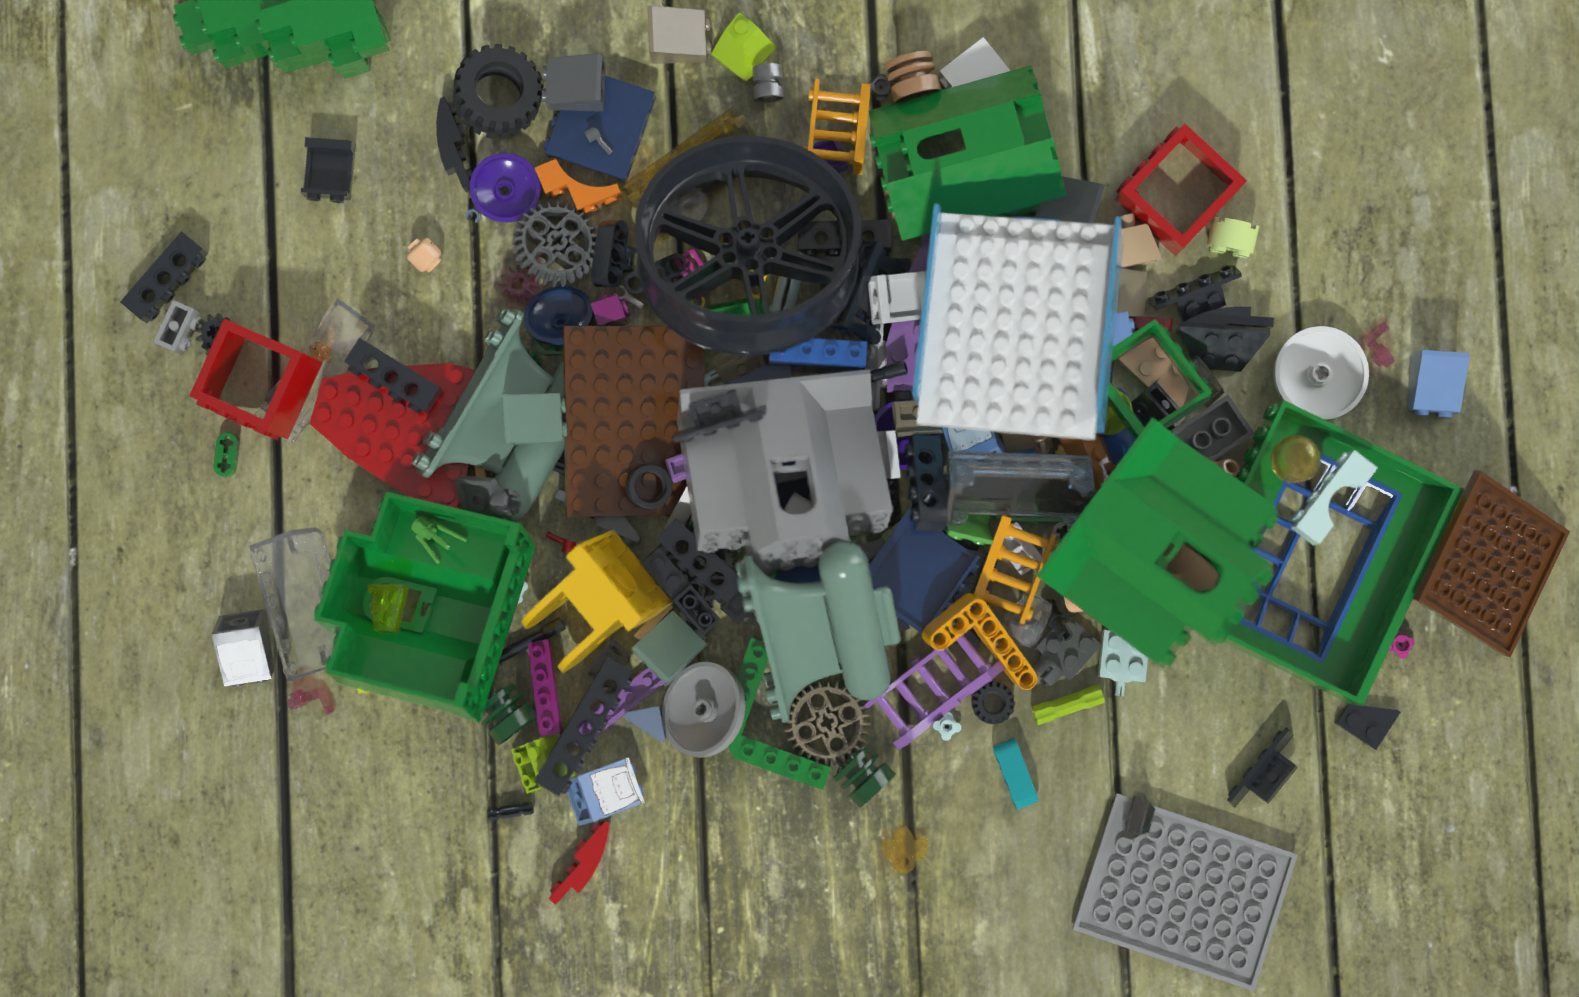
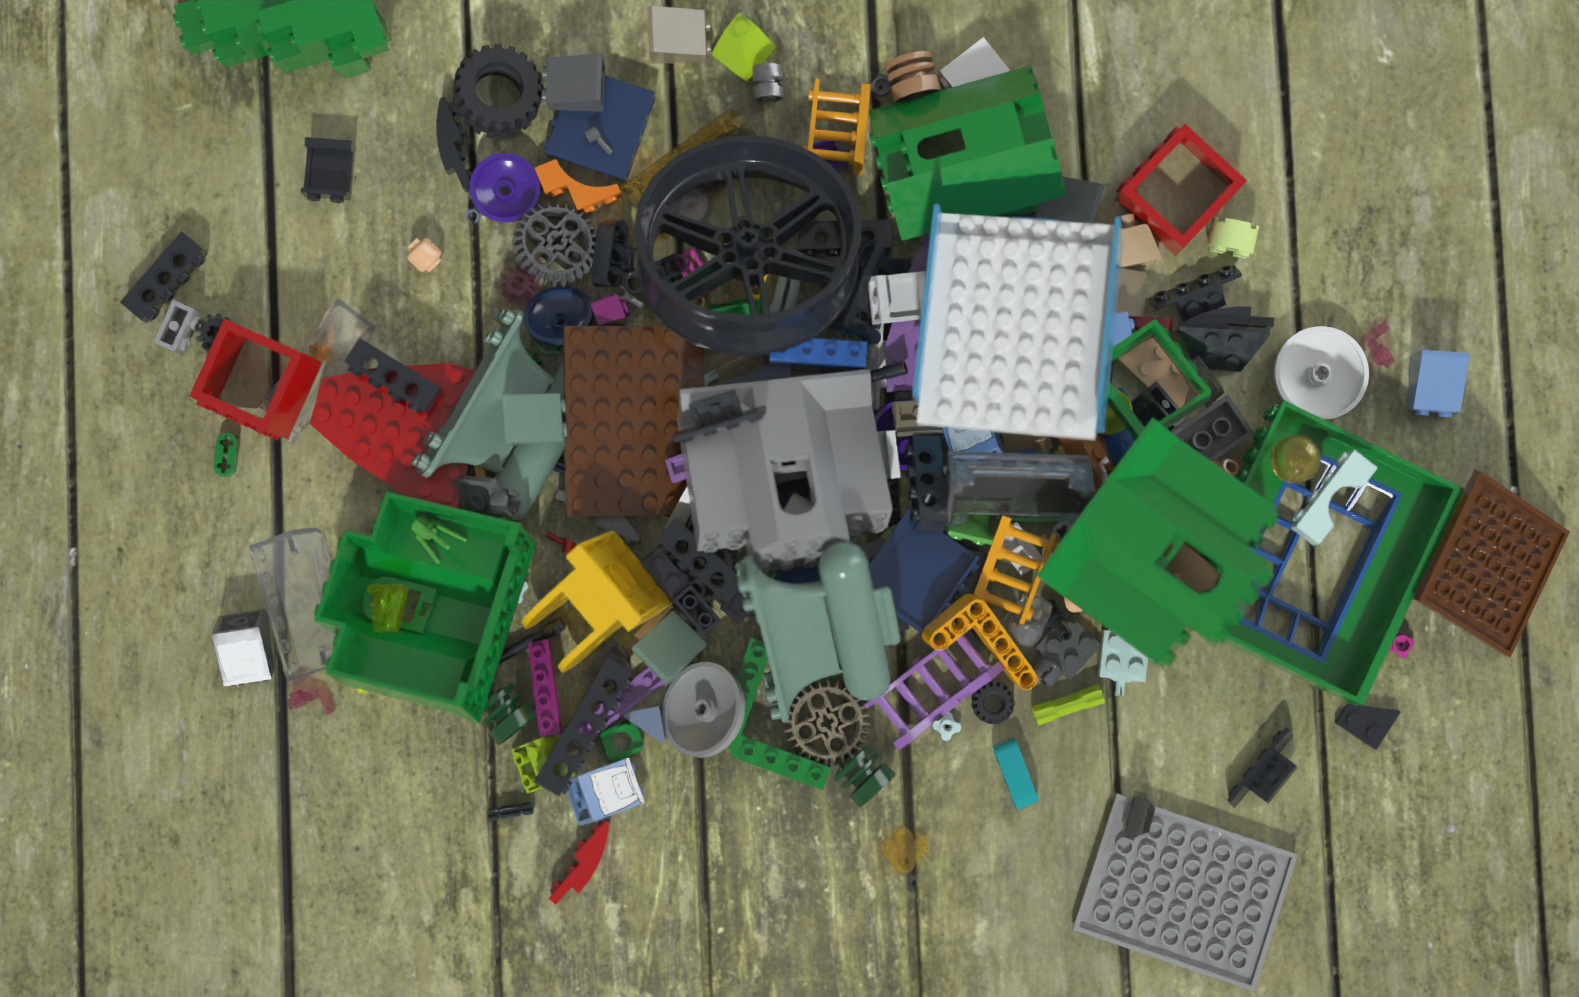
(613, 753): none -> green piece
(666, 486): black tyre -> none

